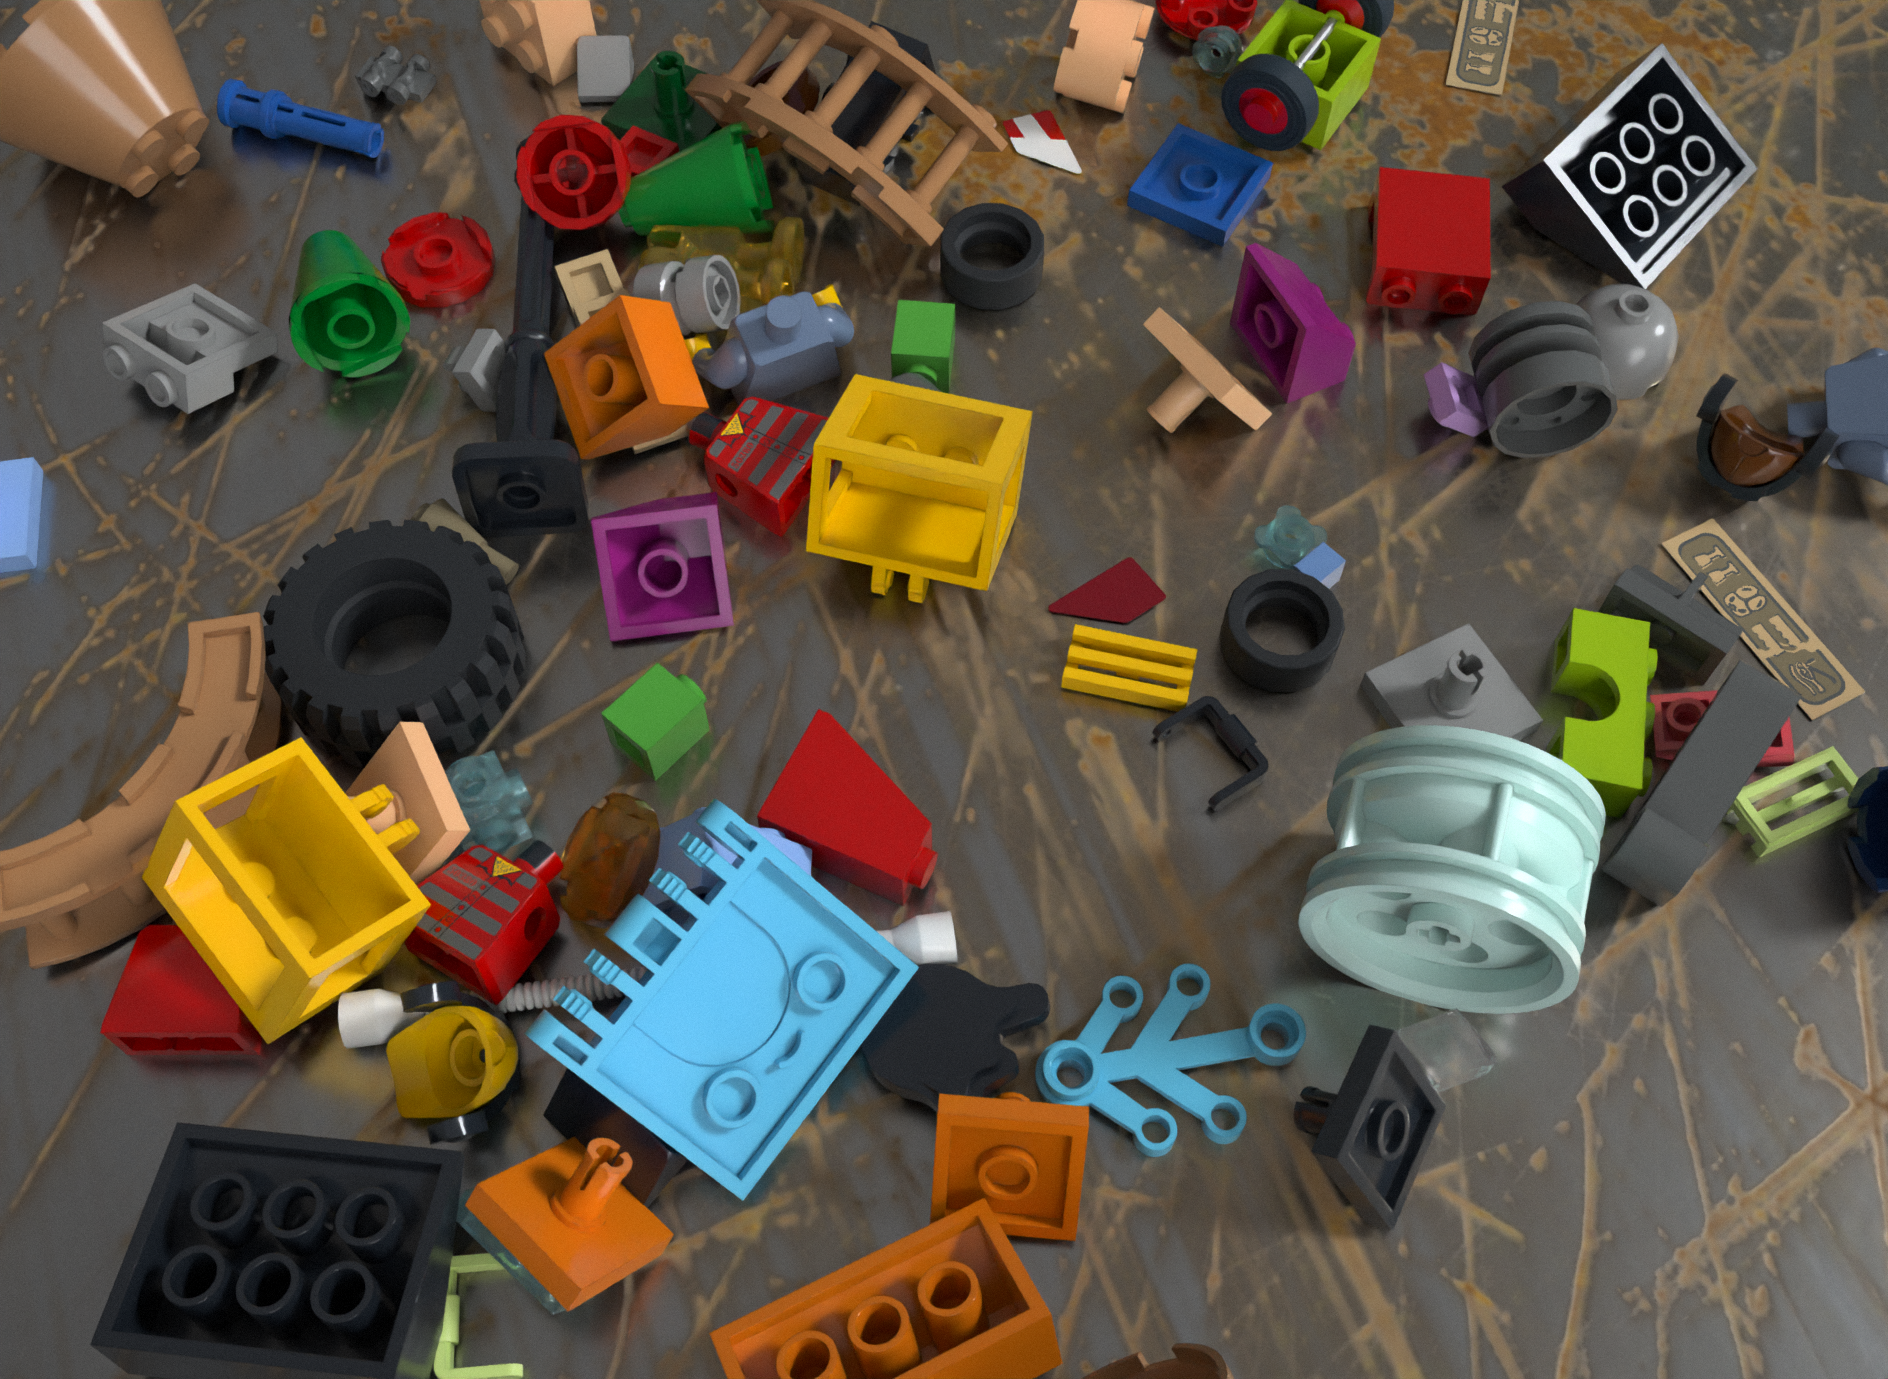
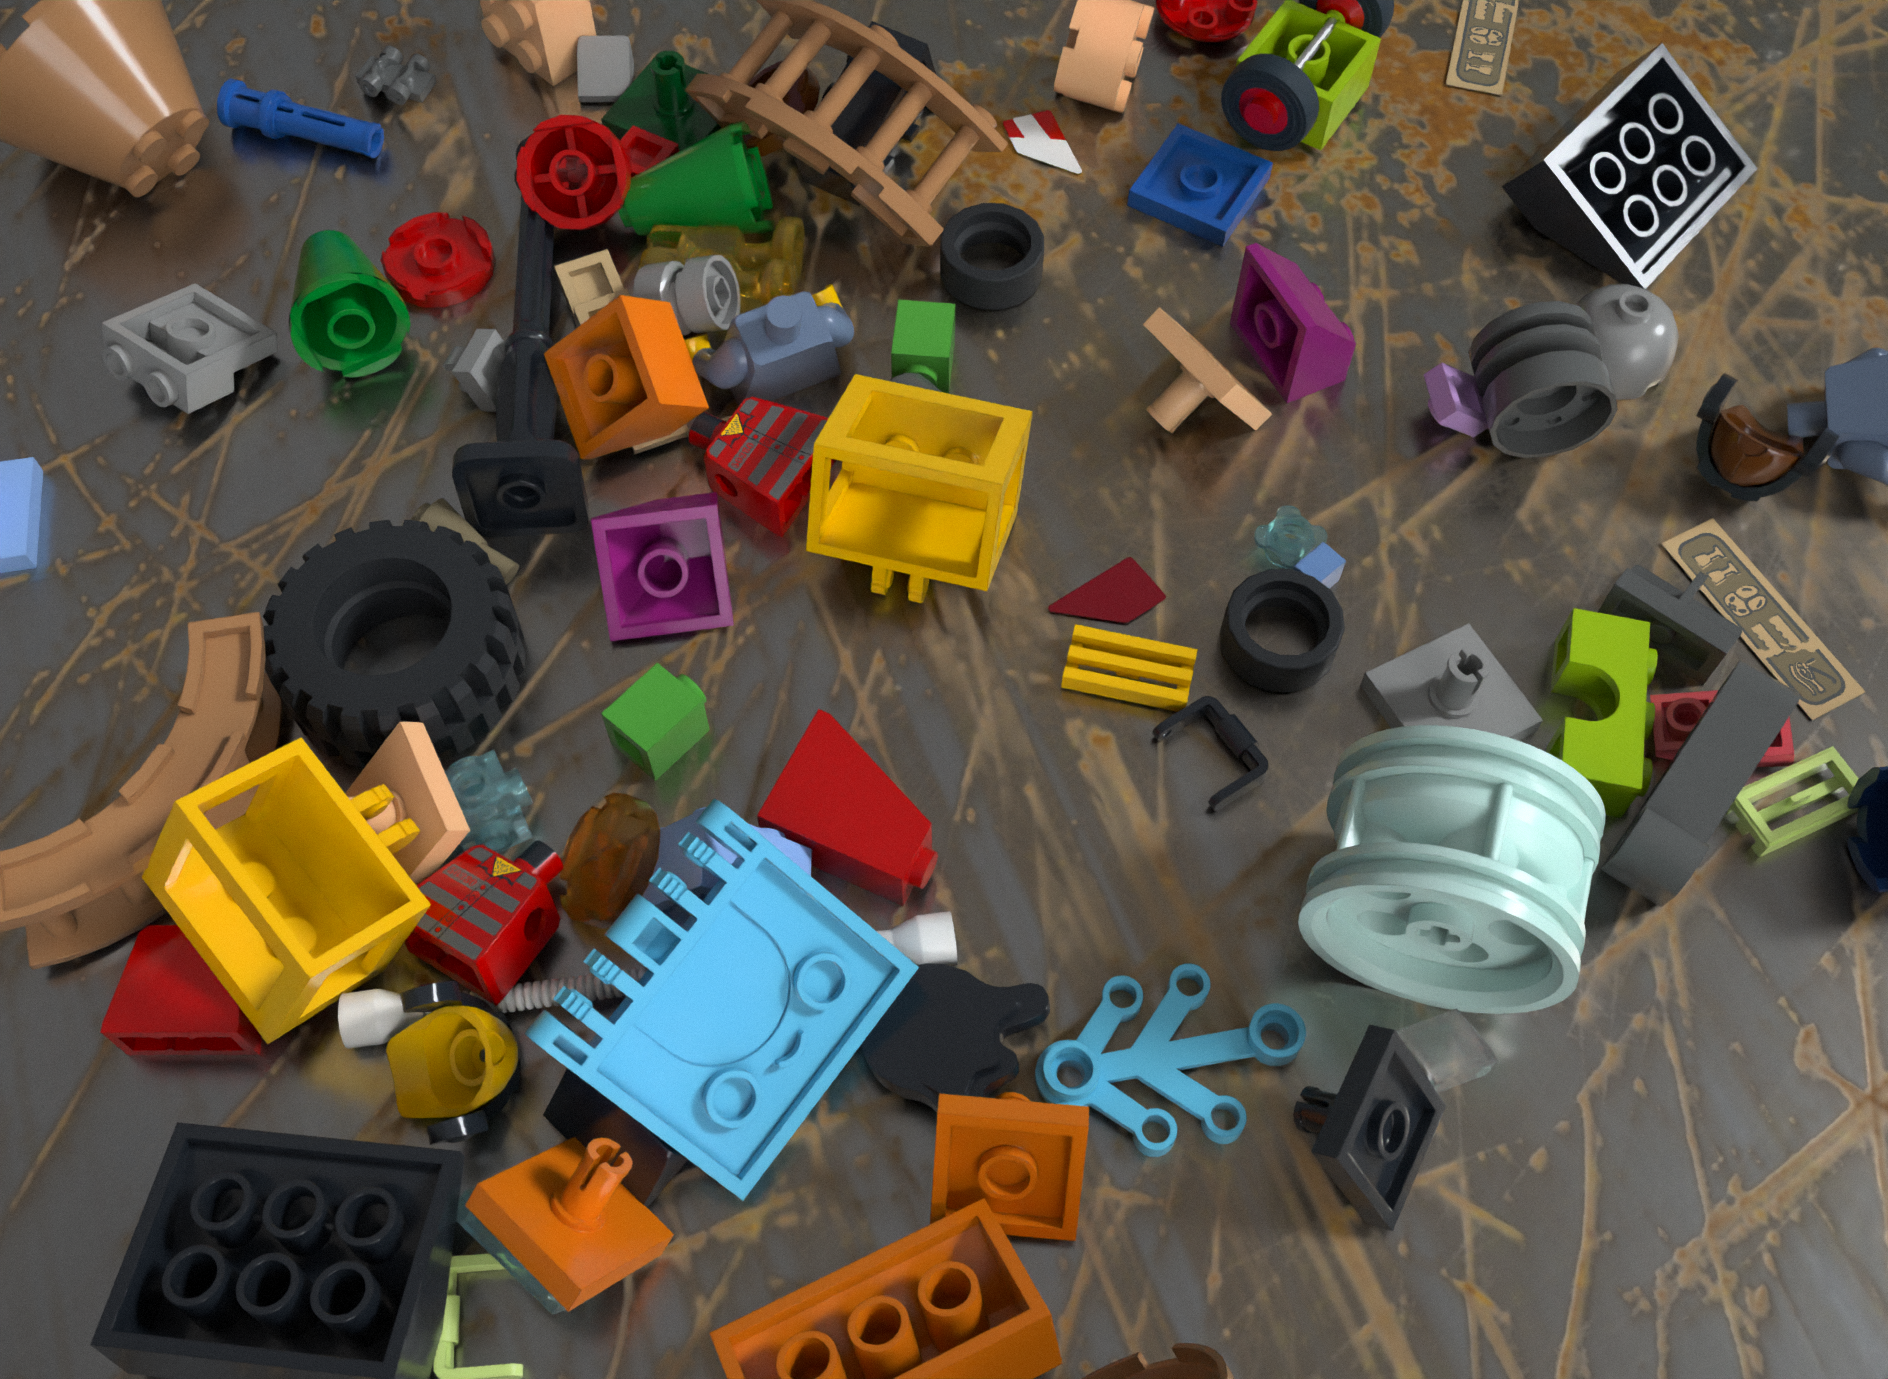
(1226, 42): clear light blue plate -> none
(1429, 241): red panel -> none

